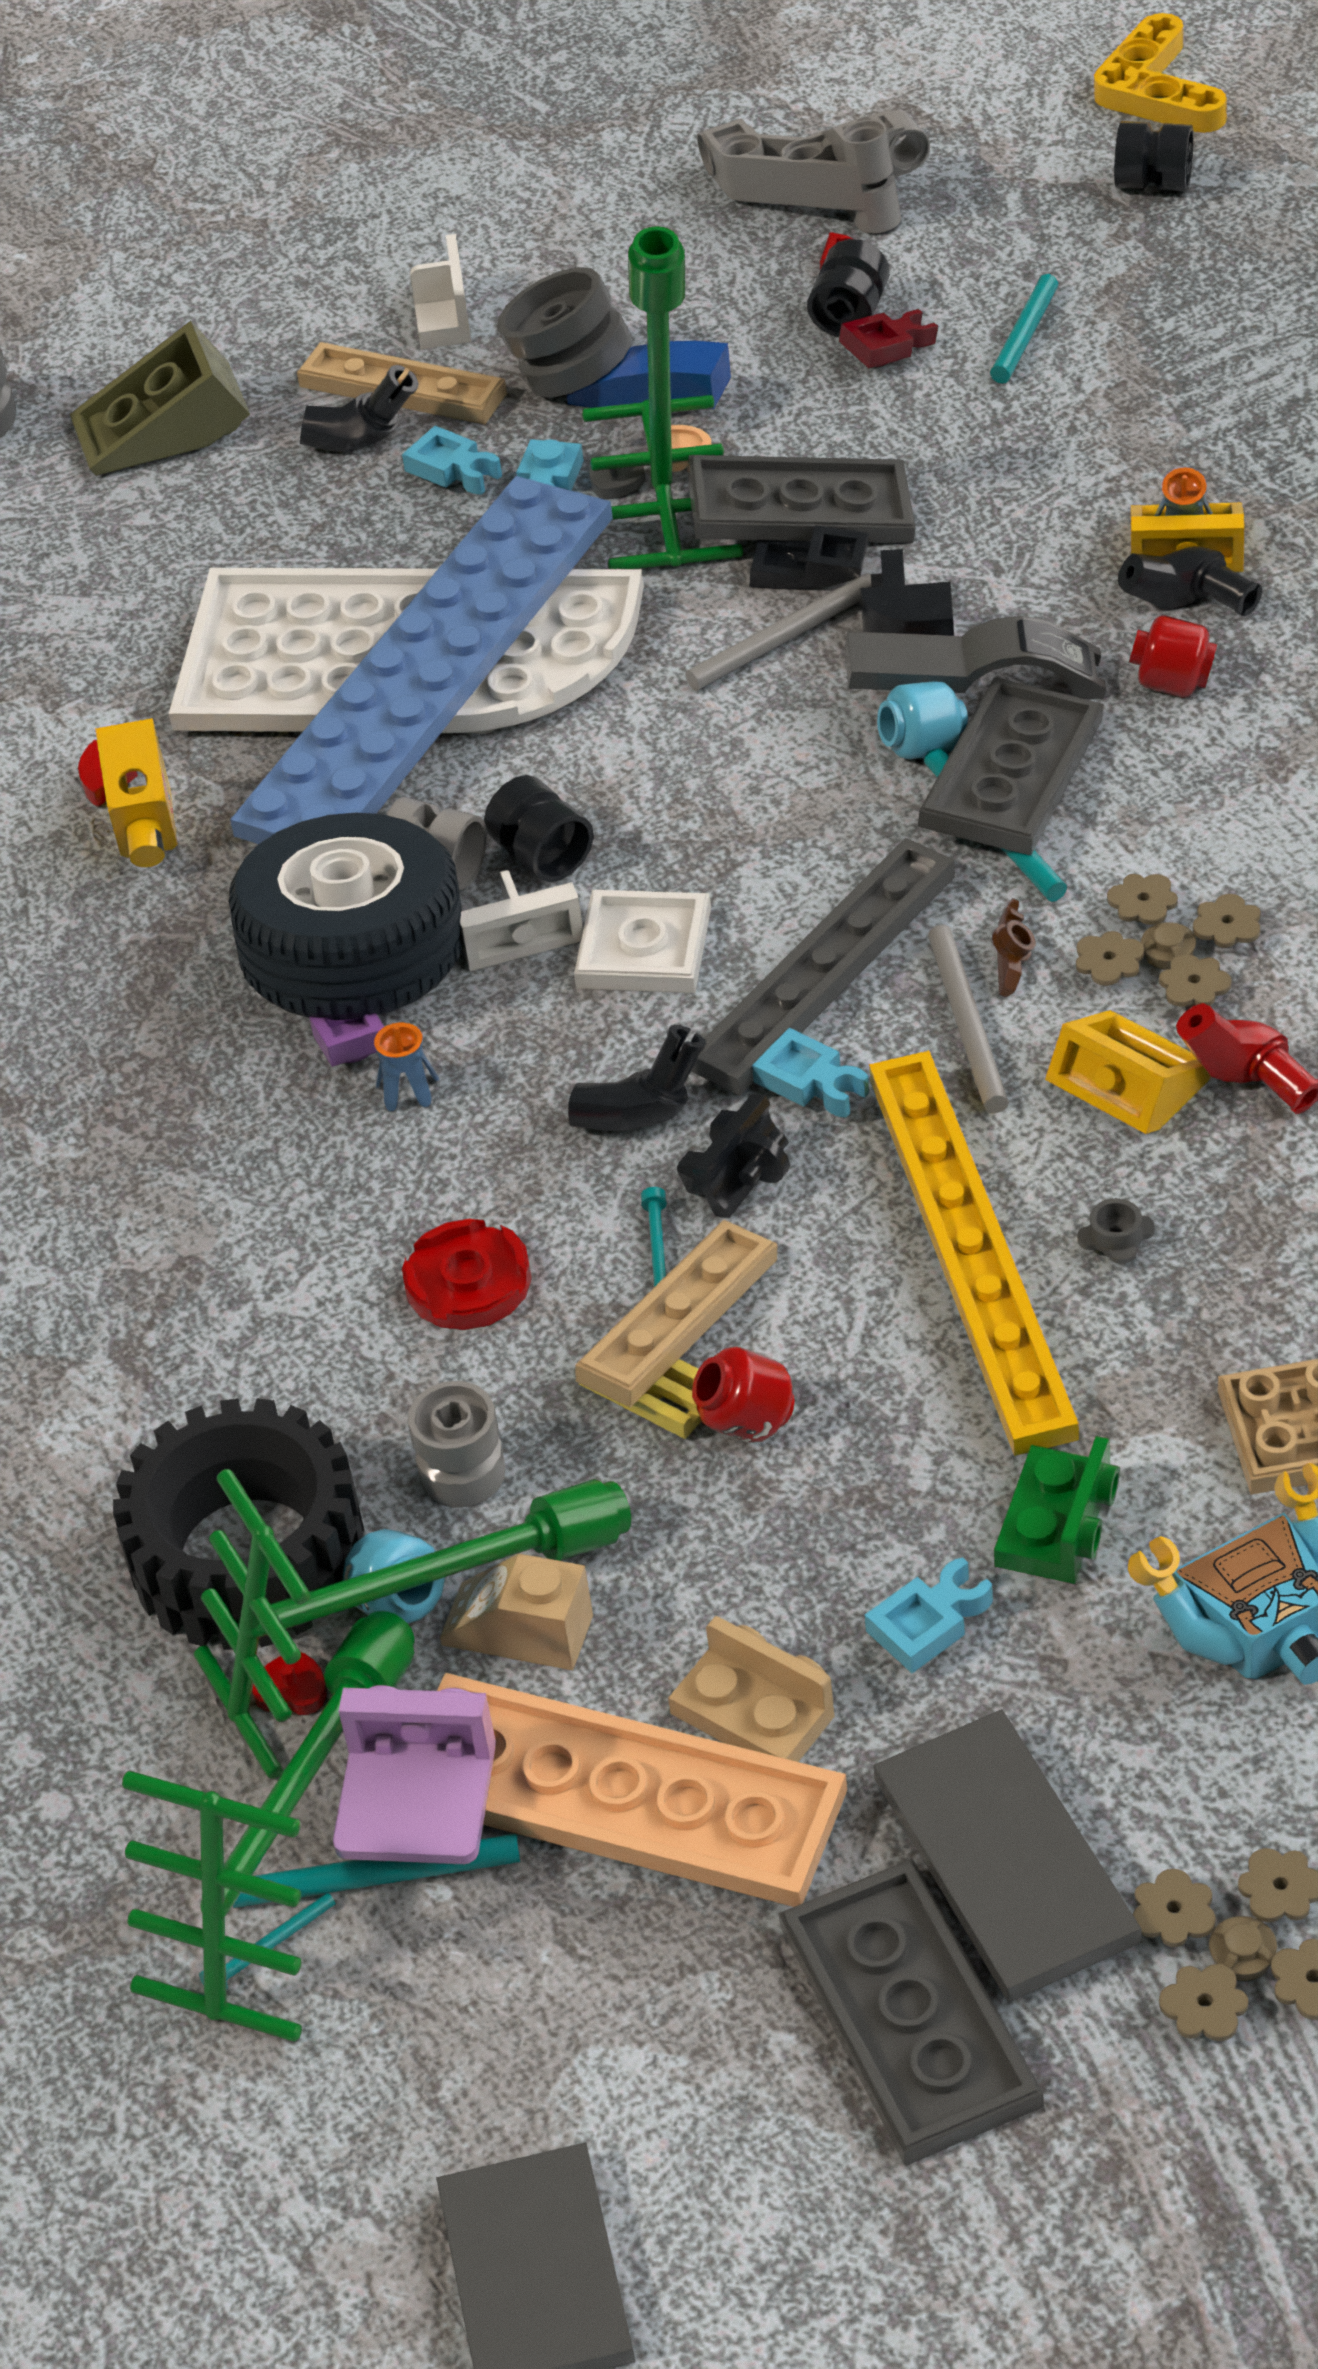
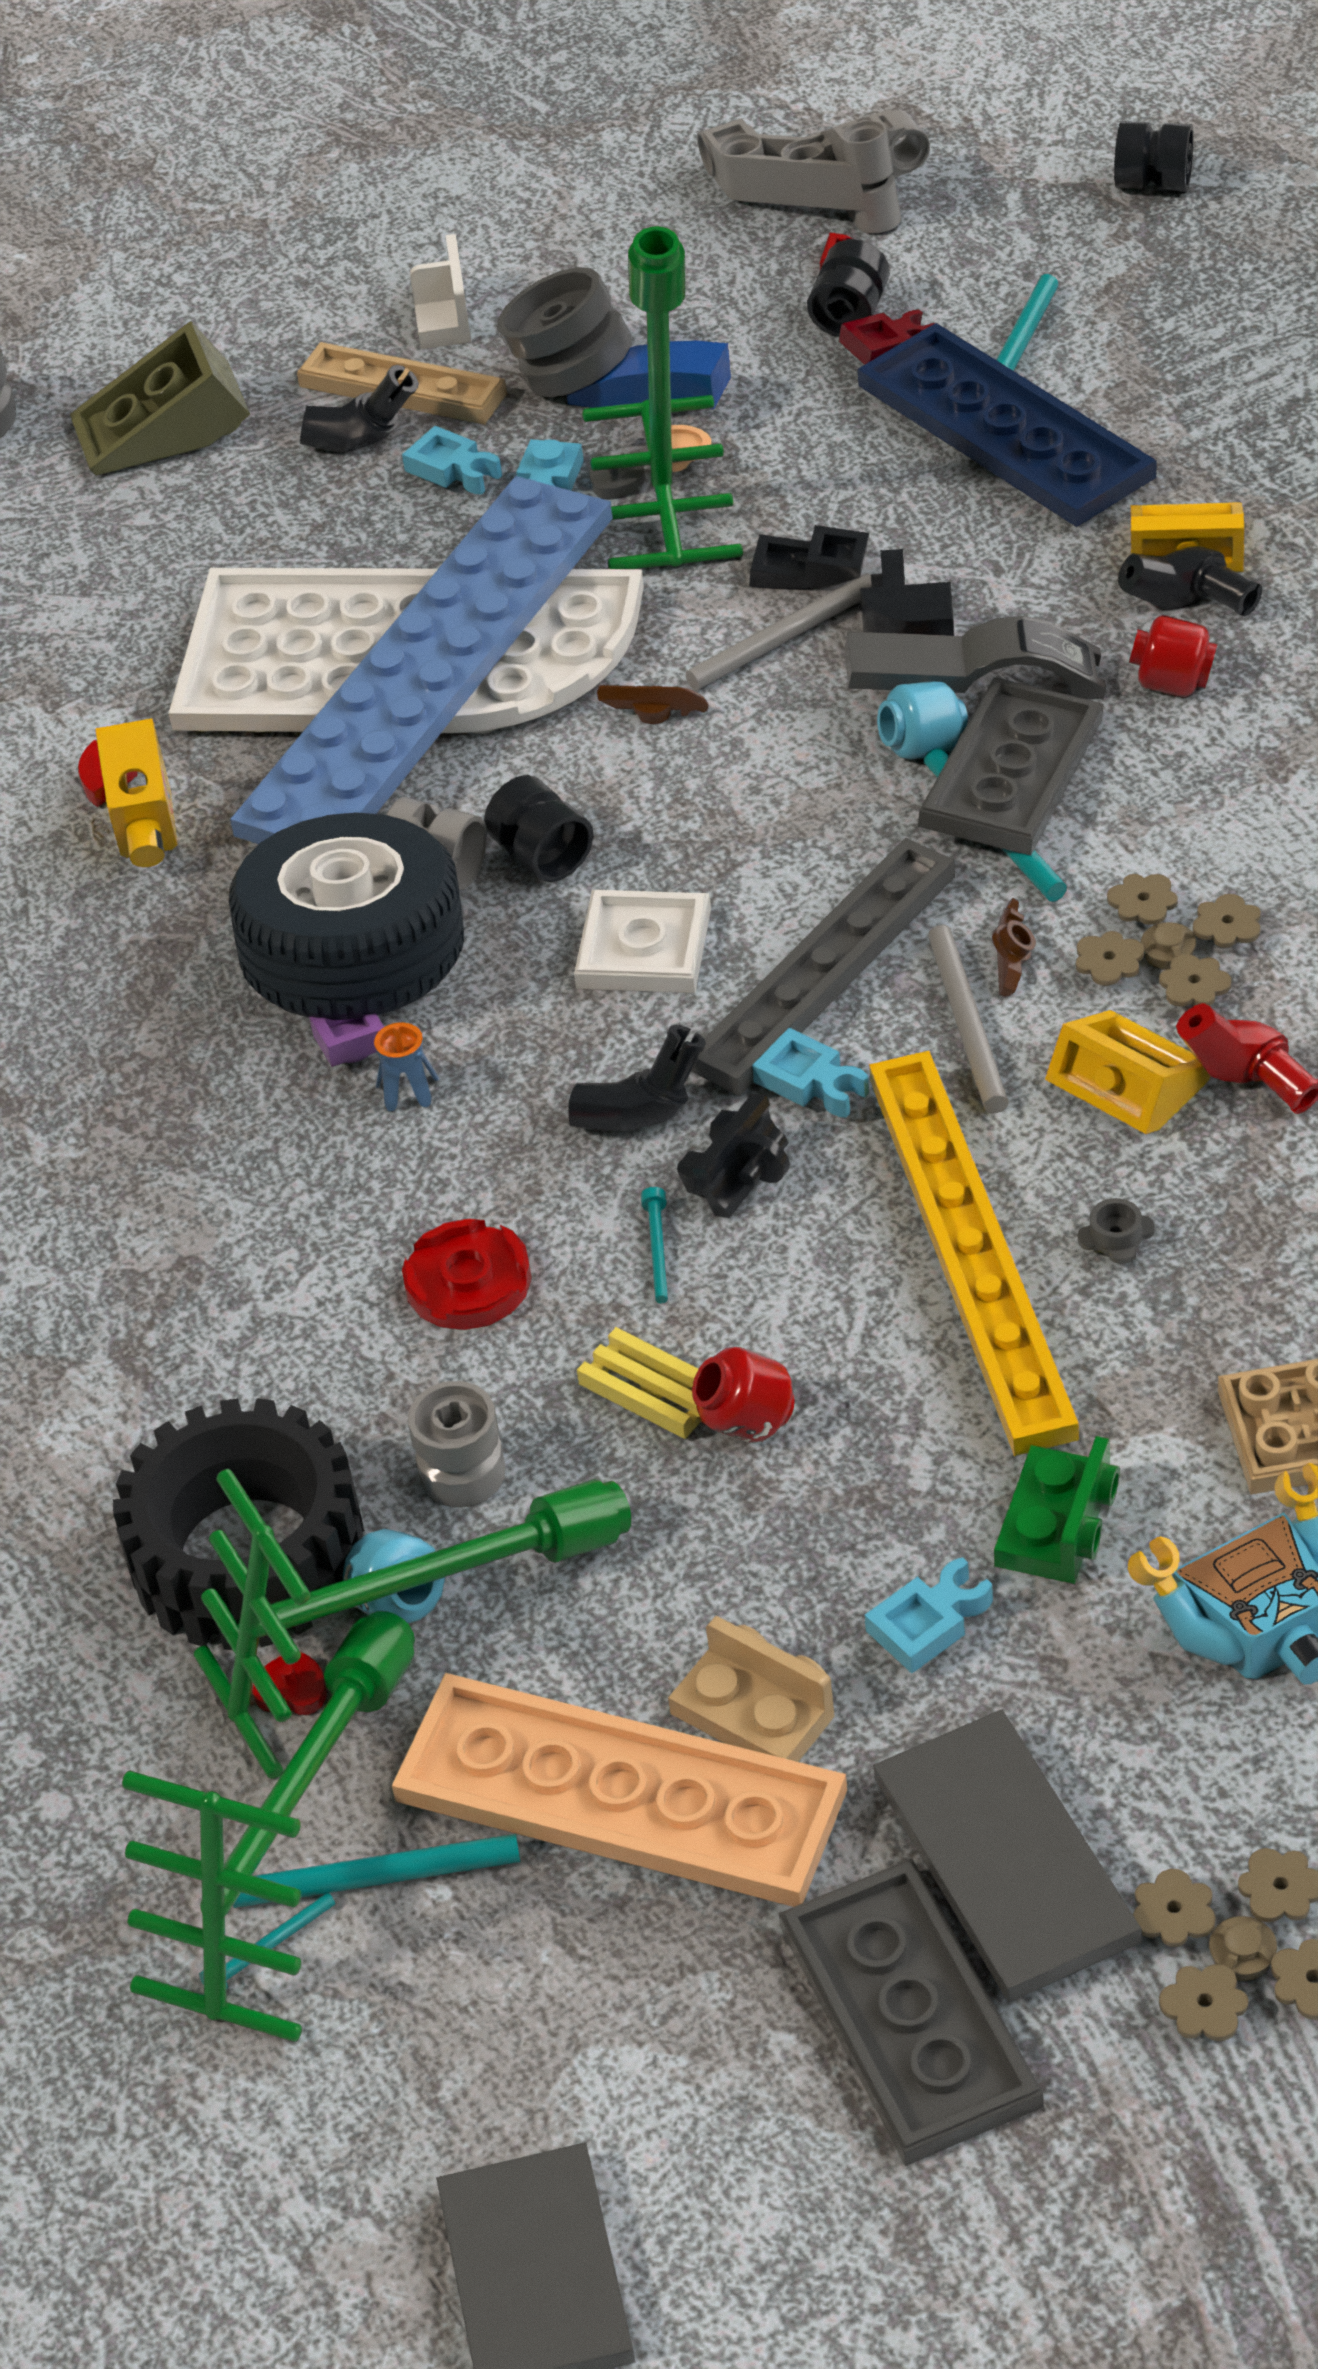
(414, 1774): lavender bracket -> none
(520, 924): white panel -> none
(523, 1612): tan slope -> none
(652, 703): none -> reddish brown piece
(676, 1313): tan tile -> none
(793, 494): dark grey tile -> none
(1007, 424): none -> dark blue plate
(1133, 85): yellow beam -> none
(1184, 493): orange piece -> none

